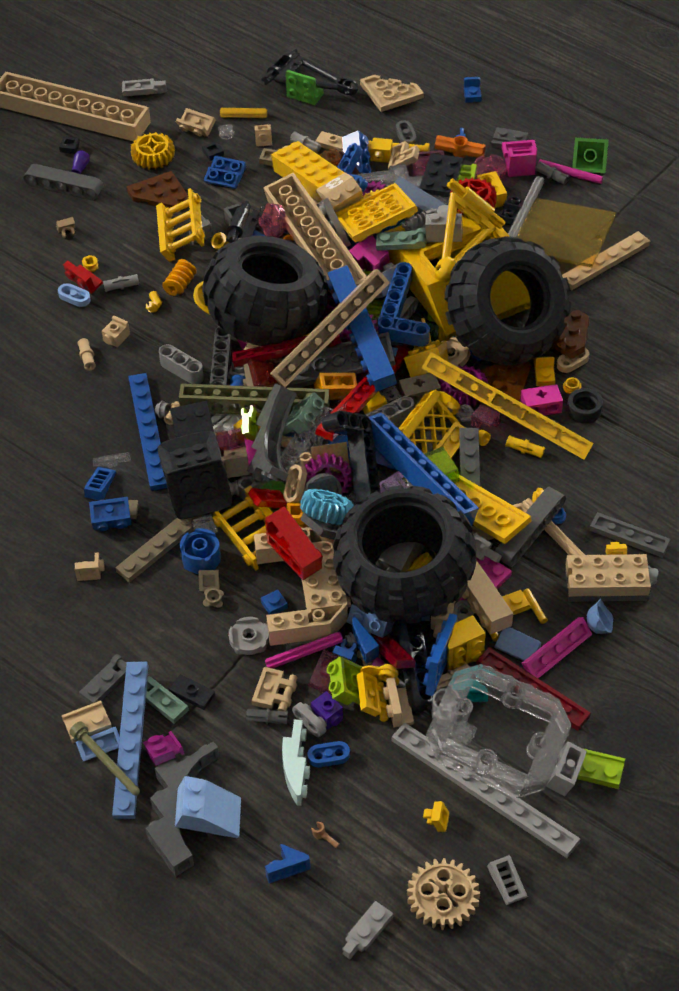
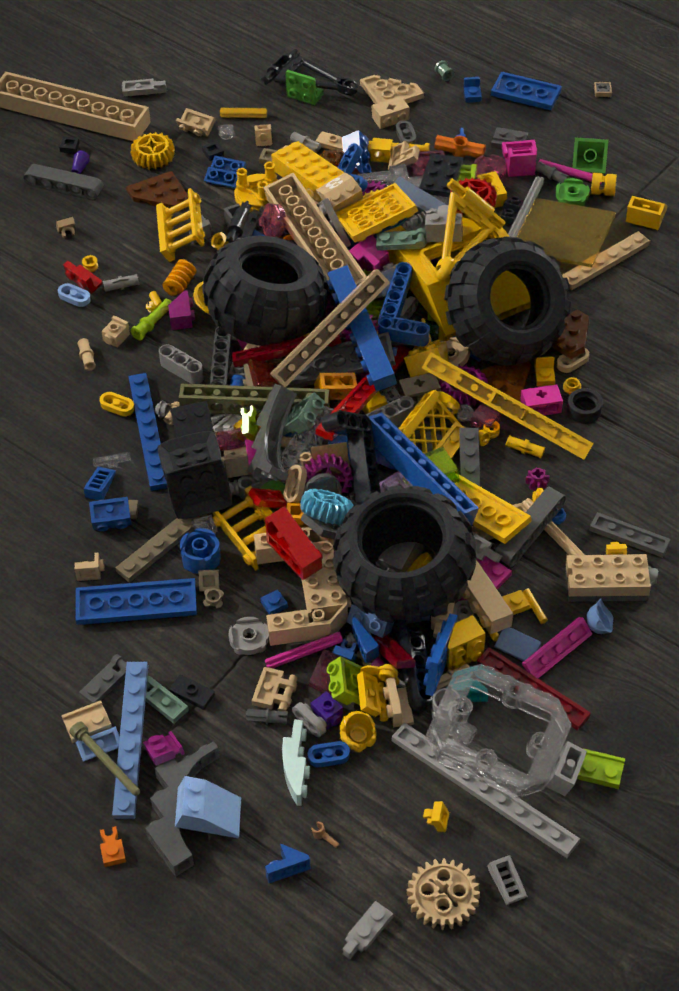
(112, 849): none -> orange plate
(119, 404): none -> yellow plate
(136, 601): none -> blue plate
(147, 323): none -> lime pin
(180, 312): none -> magenta slope
(251, 187): none -> yellow piece
(358, 731): none -> yellow hair
(390, 112): none -> tan brick
(443, 69): none -> sand green bush
(496, 429): none -> yellow bush
(526, 90): none -> blue plate
(537, 479): none -> magenta gear
(580, 194): none -> bright green plate
(602, 89): none -> tile
(609, 184): none -> yellow wheel
(645, 212): none -> yellow slope

